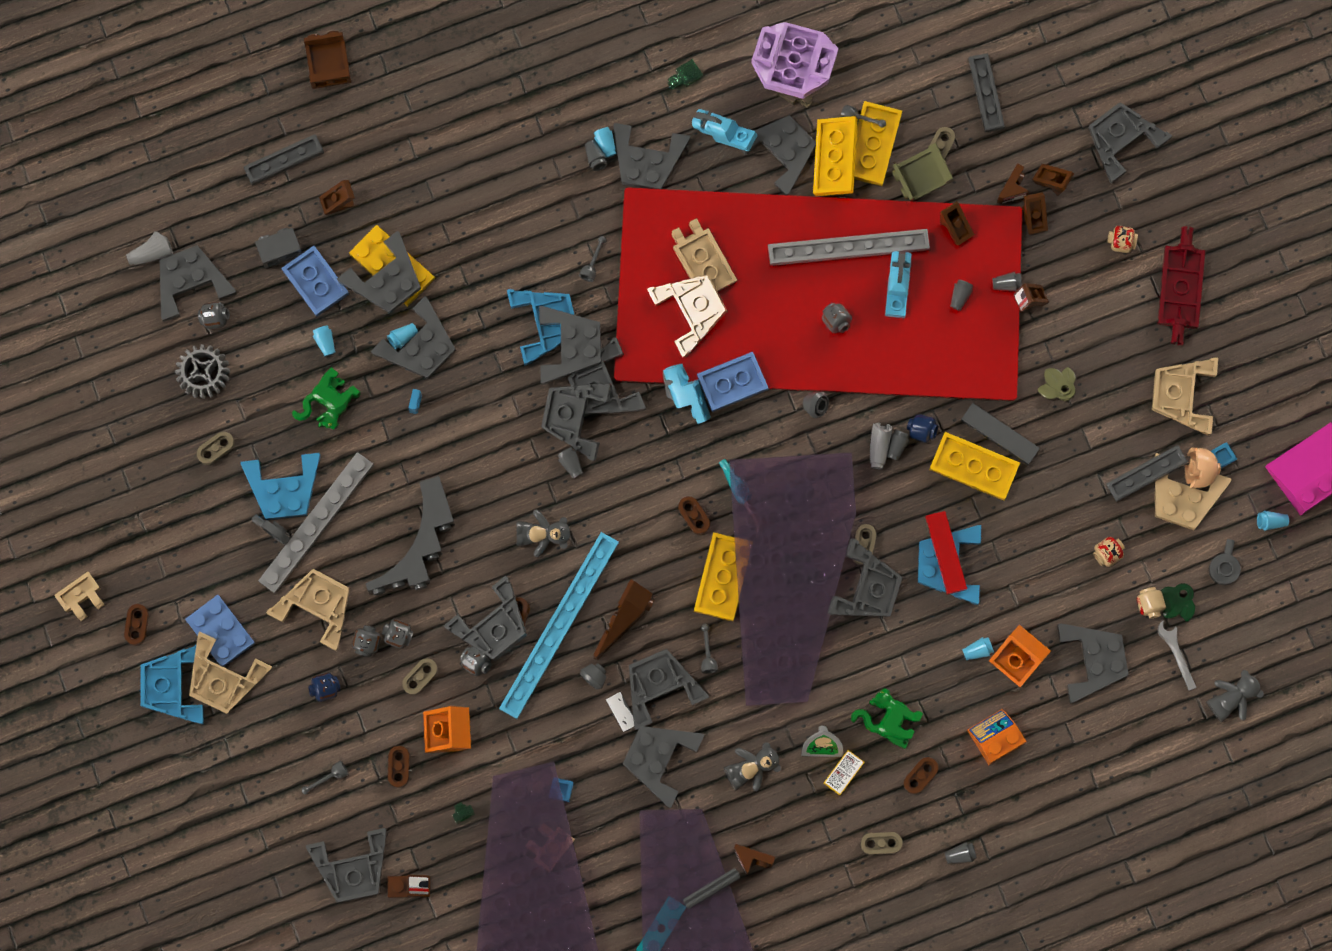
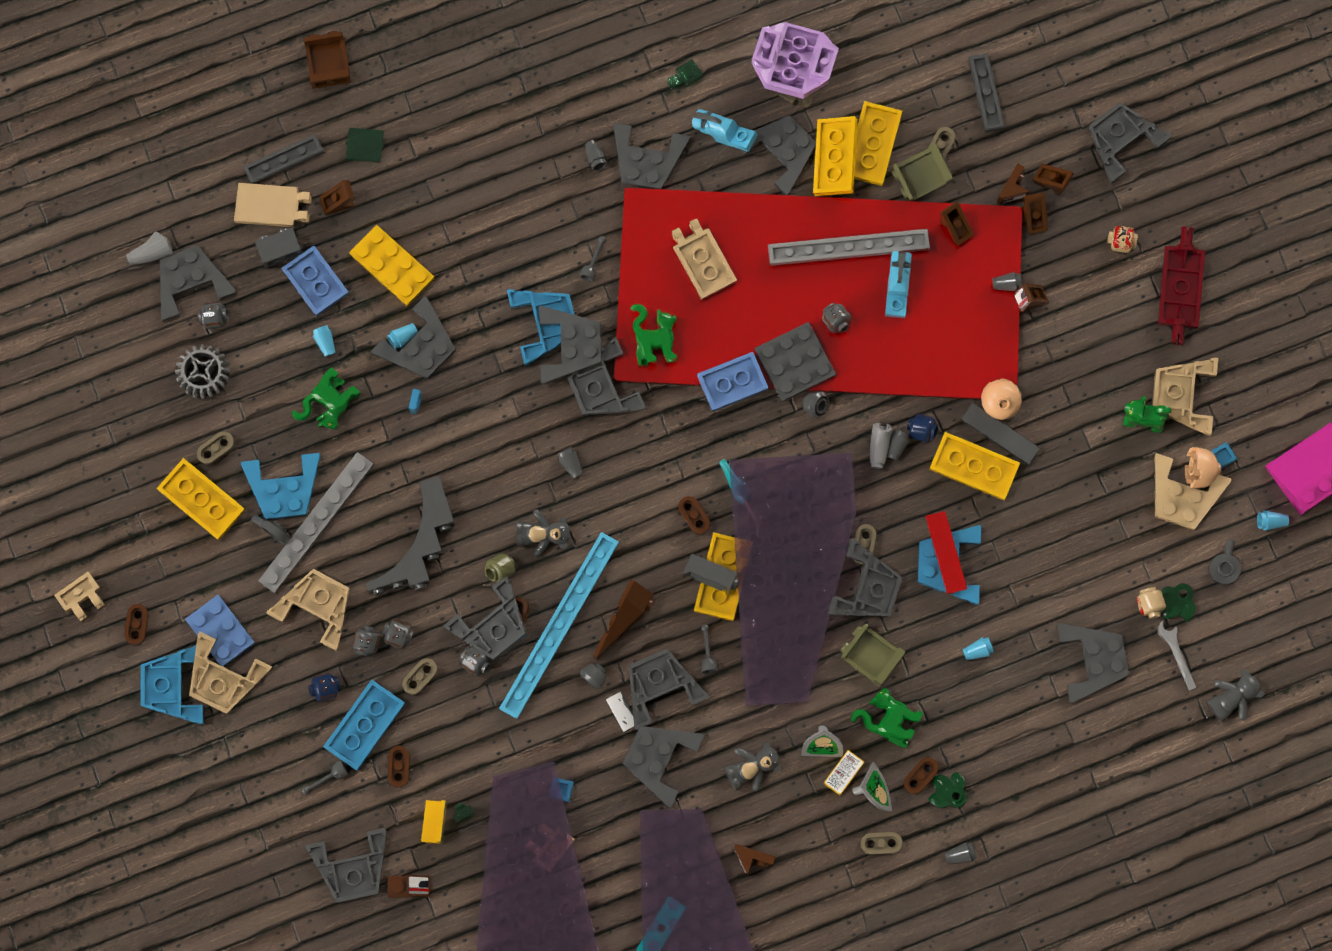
(201, 499): none -> yellow plate
(270, 205): none -> tan tile
(364, 145): none -> clear green piece
(364, 725): none -> dark azure plate
(391, 284): dark grey wing -> none
(434, 821): none -> yellow panel
(447, 729): orange slope -> none
(499, 567): none -> olive head
(566, 413): dark grey wing -> none
(605, 141): medium azure cone -> none
(653, 339): none -> green animal
(685, 392): medium azure plate -> none
(699, 305): wing -> none
(710, 574): none -> dark grey window
(711, 888): dark grey axle -> none
(795, 362): none -> dark grey plate
(849, 111): dark grey hinge -> none
(871, 655): none -> olive panel
(875, 789): none -> shield
(946, 789): none -> dark green plate
(961, 294): dark grey cone -> none
(994, 396): none -> light nougat cylinder
(996, 736): orange slope -> none
(1019, 655): orange slope -> none
(1056, 382): olive plate -> none
(1109, 551): tan head -> none
(1145, 415): none -> green animal
(1147, 473): dark grey tile -> none

